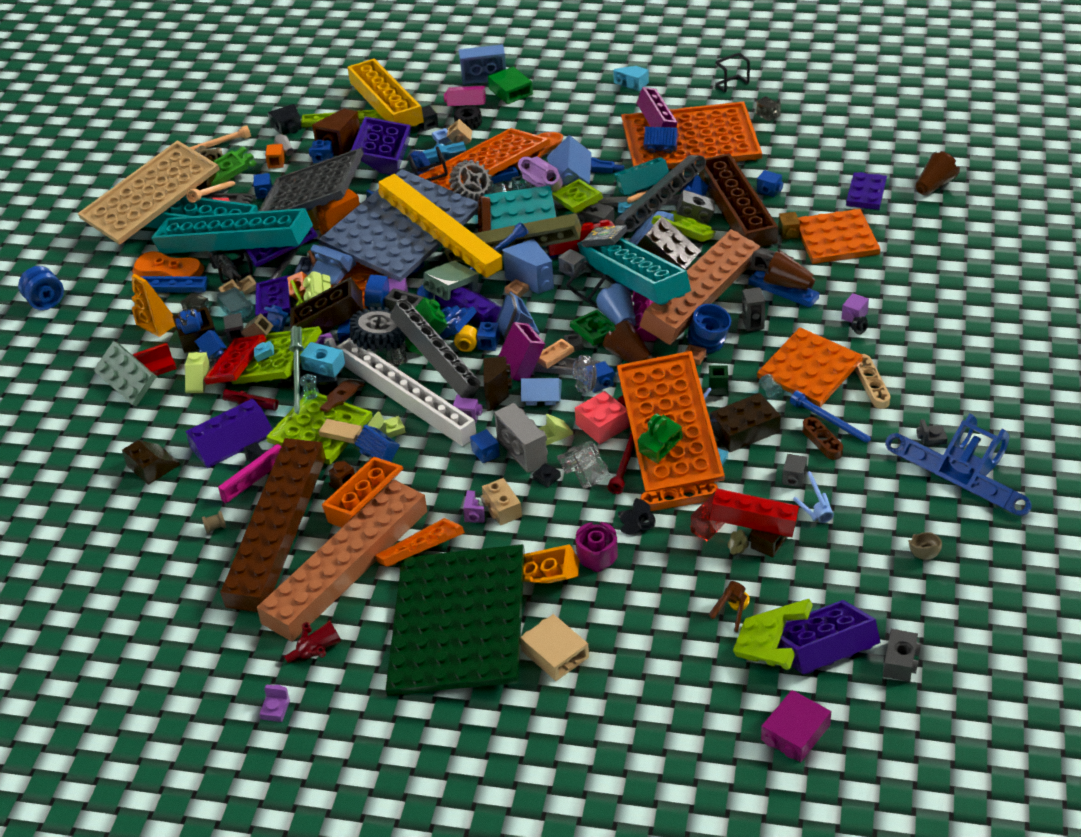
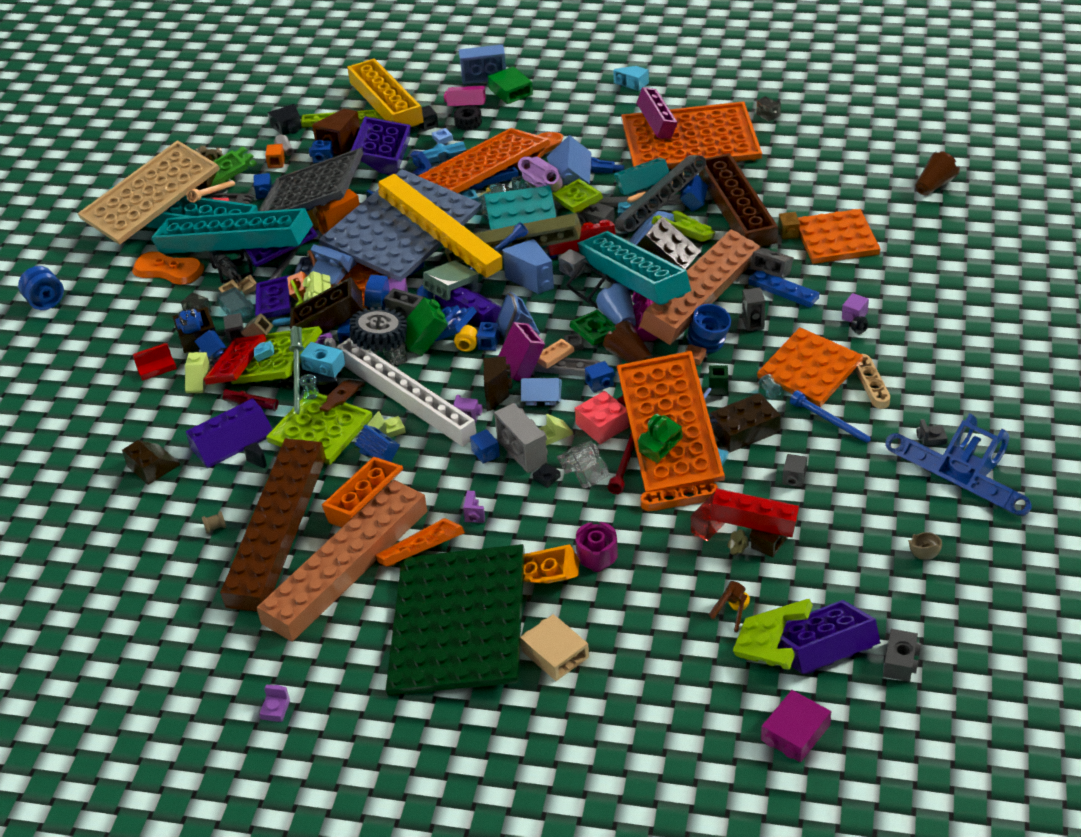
(125, 373): sand green plate -> none
(149, 309): light orange wedge -> none
(179, 284): blue plate -> none
(244, 132): light nougat piece -> none
(248, 475): dark pink tile -> none
(276, 318): blue bracket -> none
(314, 643): dark red piece -> none
(340, 431): tan tile -> none
(340, 472): reddish brown brick -> none
(435, 349): dark grey beam -> none
(441, 161): black piece -> none
(459, 132): tan brick -> none
(470, 173): light grey gear -> none
(484, 216): reddish brown beam -> none
(501, 501): tan brick -> none
(517, 288): light nougat tile -> none
(585, 373): clear tile -> none
(604, 236): tile -> none
(634, 518): black plate -> none
(660, 139): blue brick -> none
(695, 206): dark grey brick -> none
(733, 77): black piece -> none
(769, 183): blue brick -> none
(788, 273): reddish brown cone -> none
(822, 509): light blue plant -> none
(831, 447): reddish brown beam -> none
(866, 190): dark purple plate -> none

